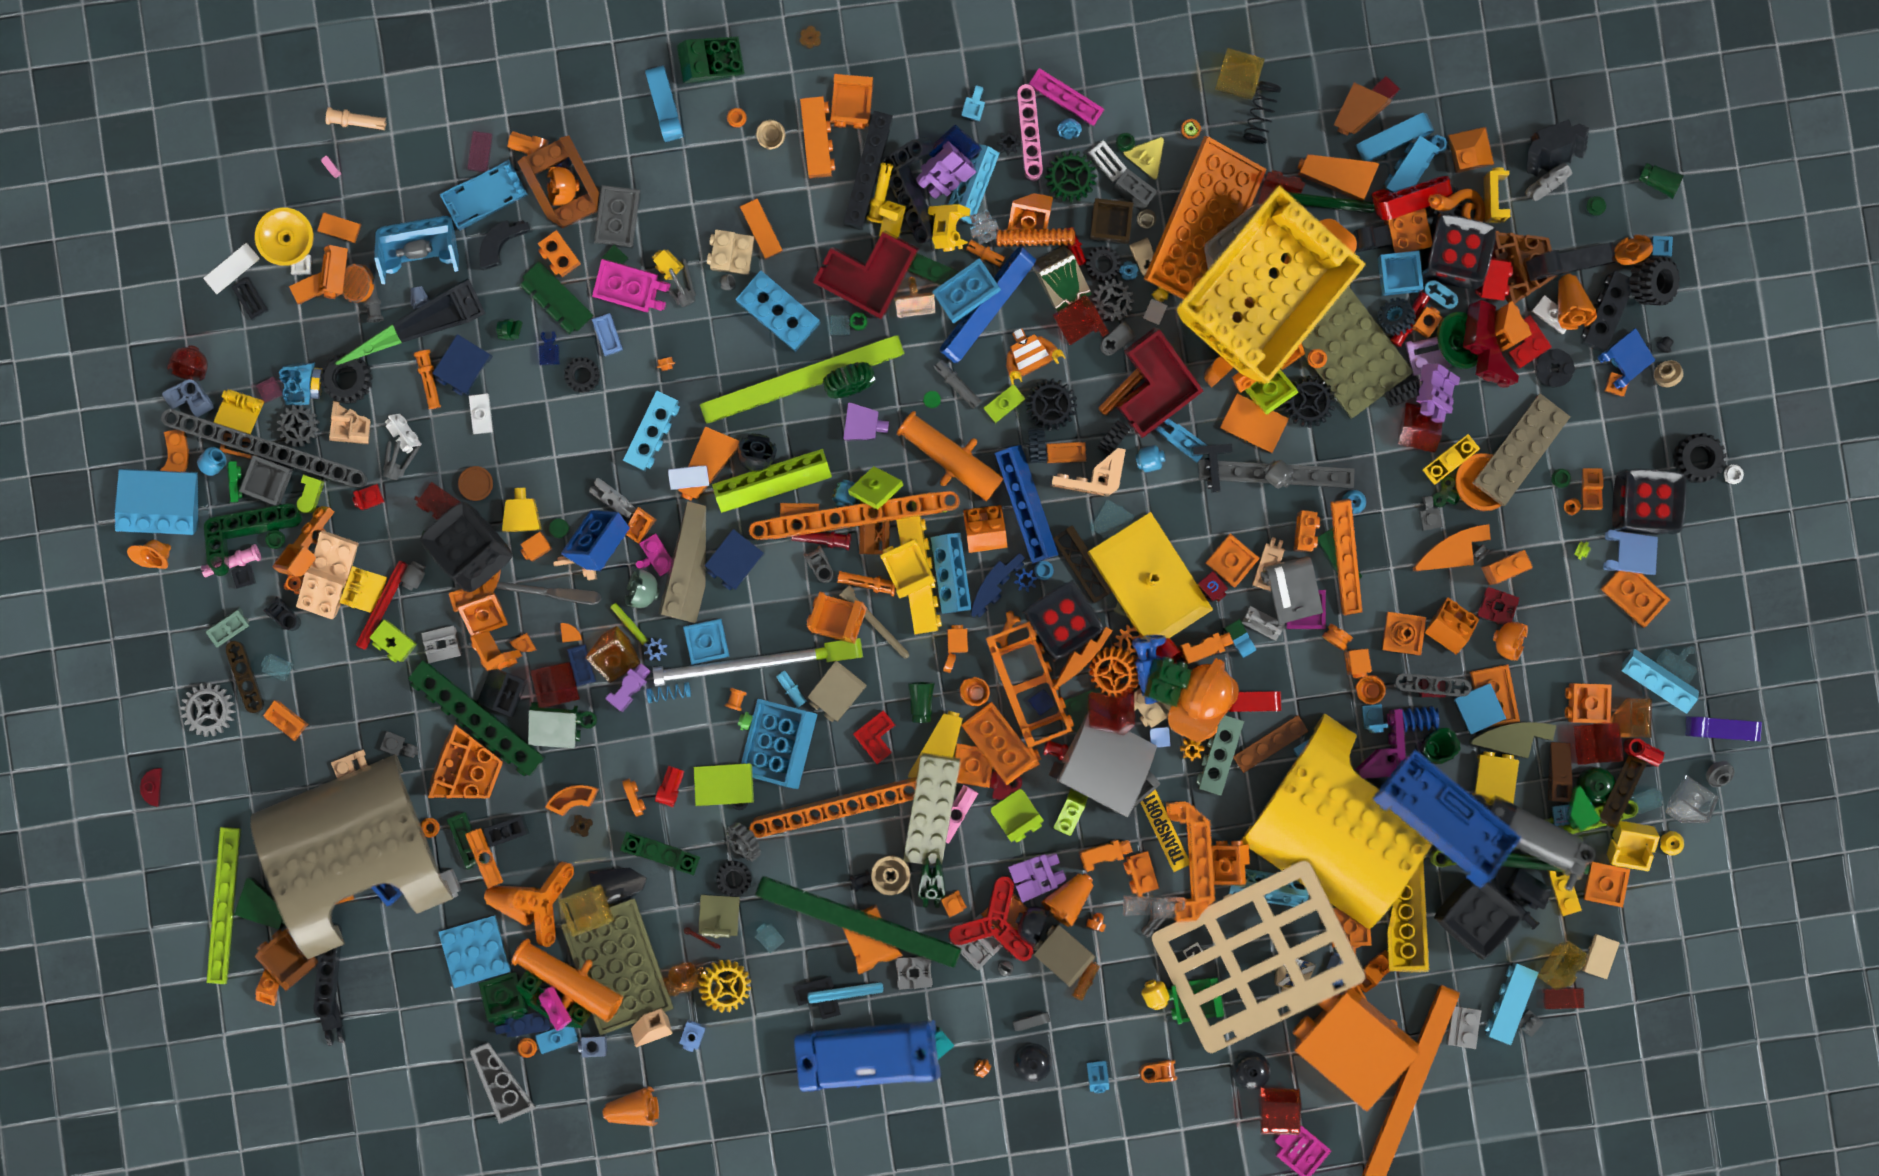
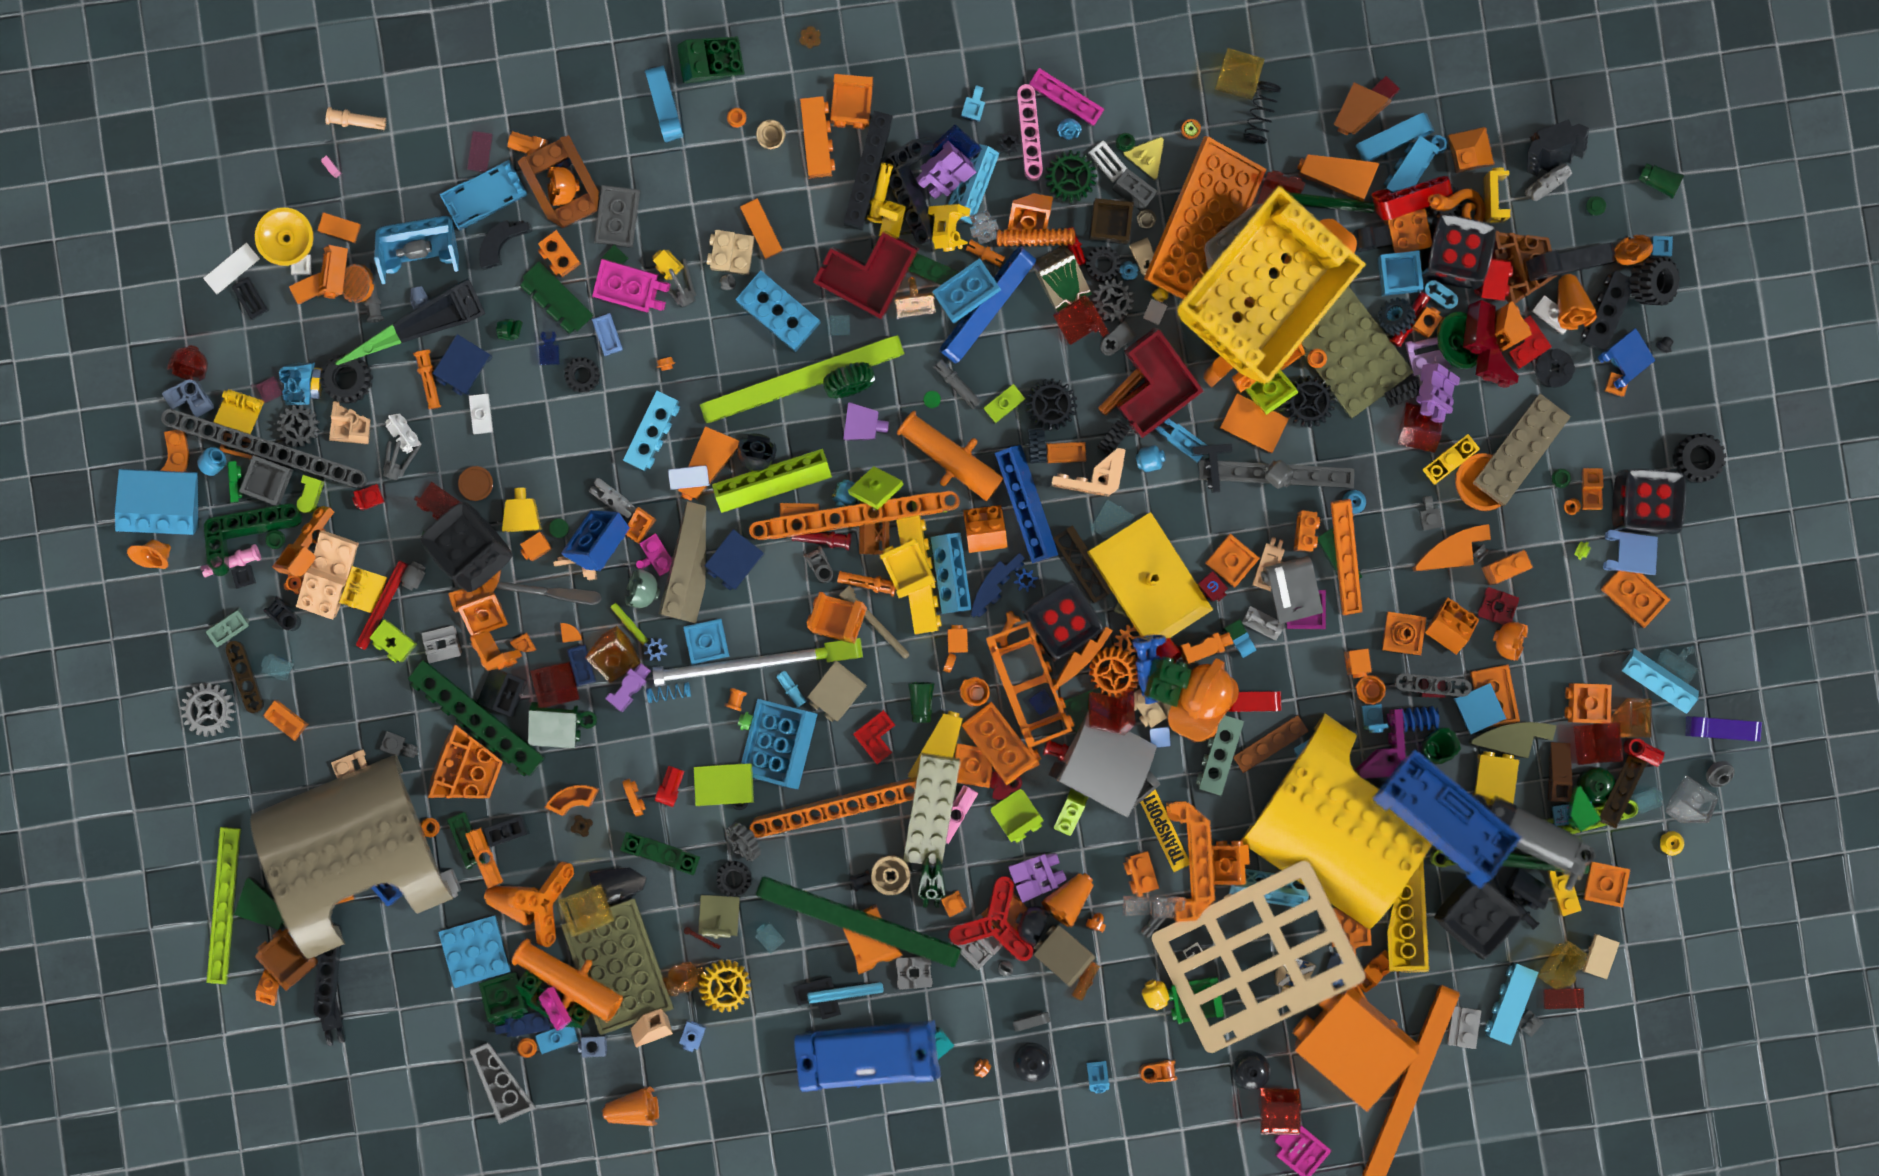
(151, 787): dark red plate -> none
(858, 327): green bush -> none
(1029, 354): torso -> none
(1043, 570): dark azure plate -> none
(1103, 852): orange hips -> none
(1191, 754): light orange gear -> none
(1337, 637): orange wheel -> none
(1447, 493): dark green piece -> none
(1630, 848): yellow piece -> none
(1668, 373): tan plate -> none
(1733, 474): white plate -> none

